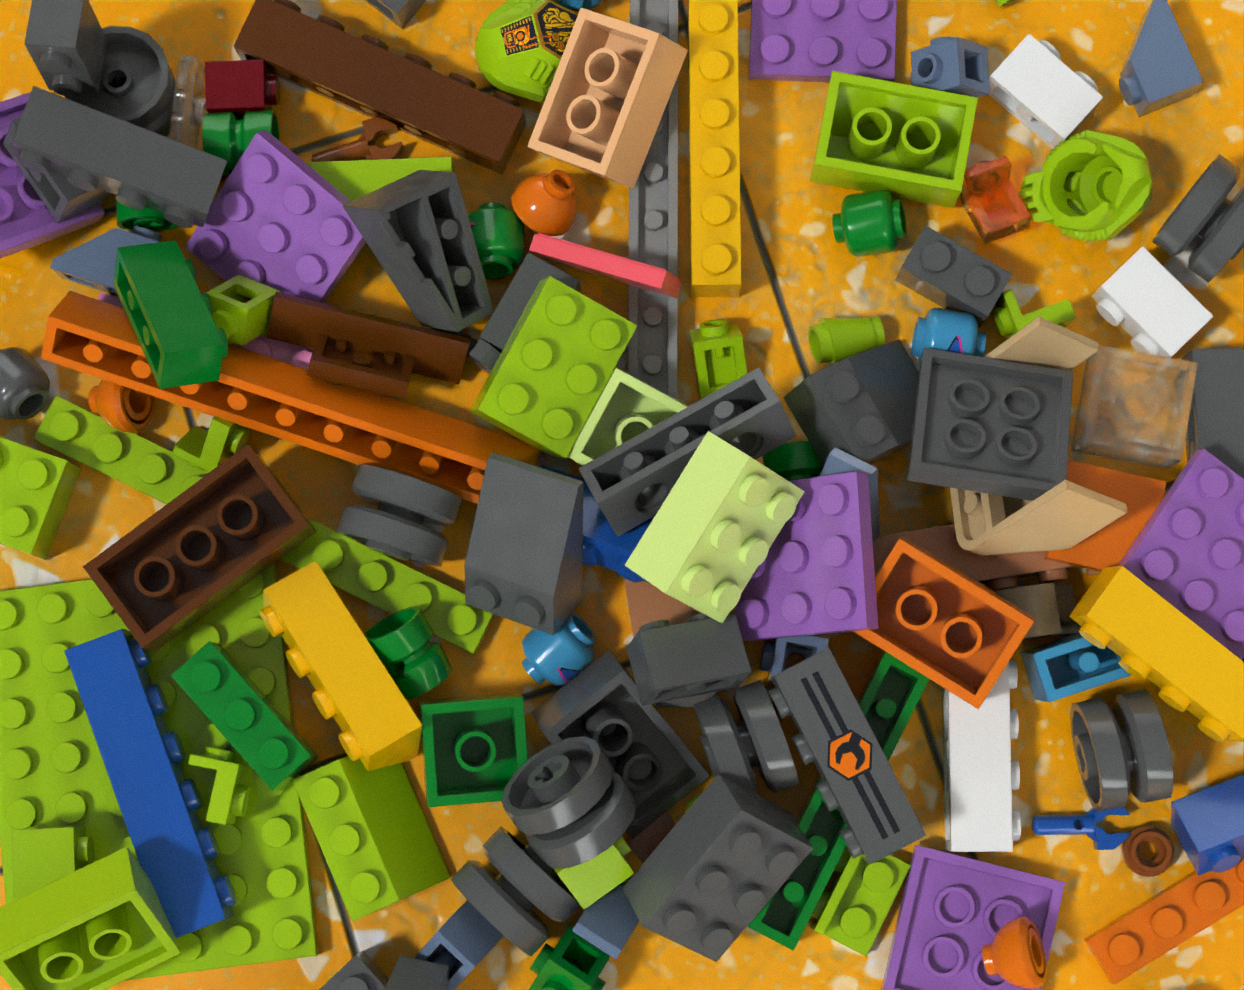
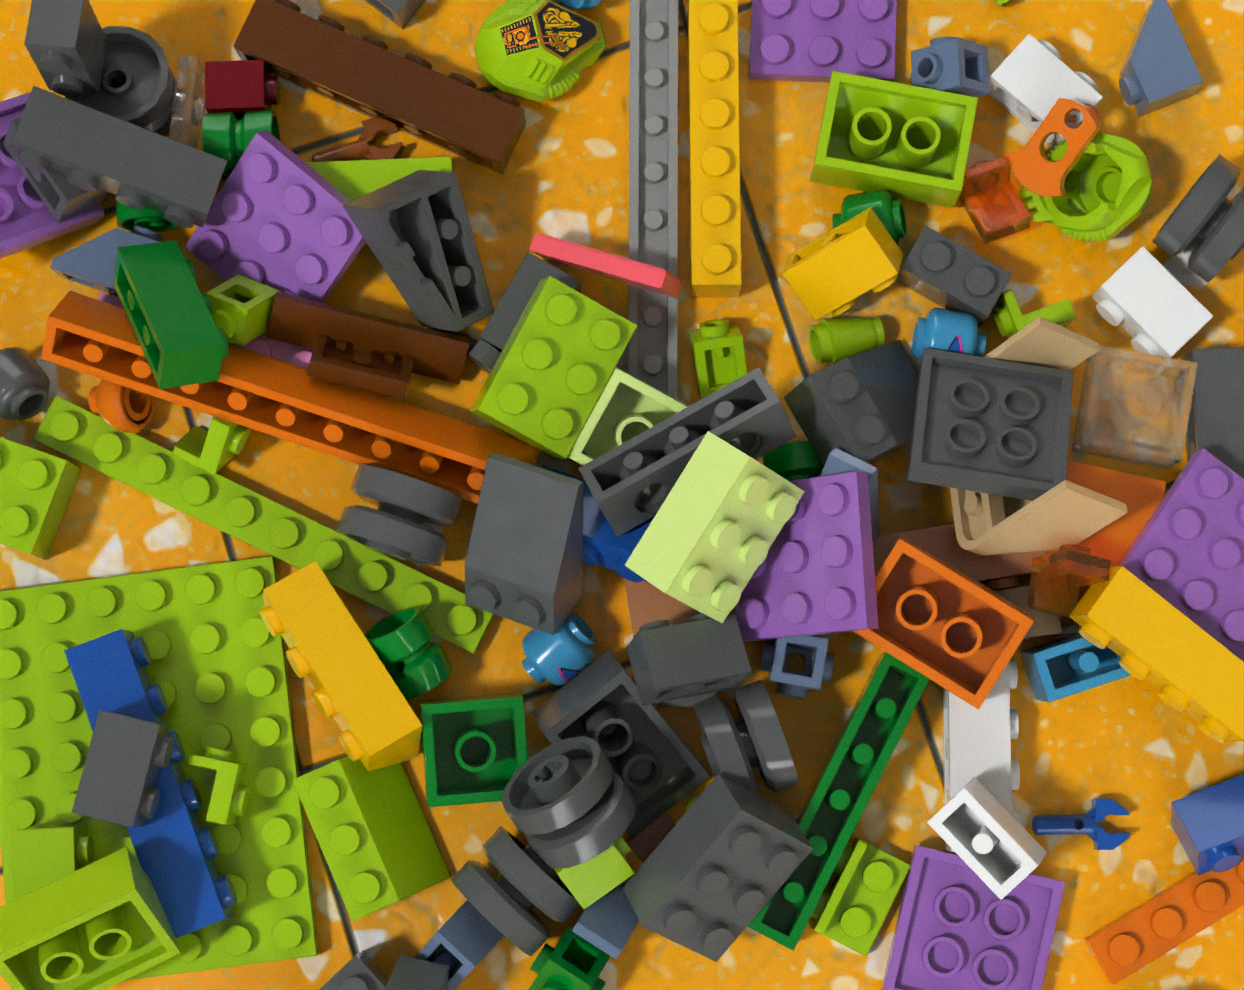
(123, 769): none -> dark grey brick
(199, 549): reddish brown brick -> none
(245, 716): green brick -> none
(498, 239): green head -> none
(546, 202): orange brick -> none
(607, 97): light nougat brick -> none
(844, 265): none -> yellow brick
(846, 756): dark grey brick -> none
(987, 838): none -> white brick
(1017, 954): orange brick -> none
(1032, 165): none -> orange piece
(1060, 574): none -> clear orange bracket
(1121, 750): dark grey wheel -> none
(1163, 851): dark orange plate -> none

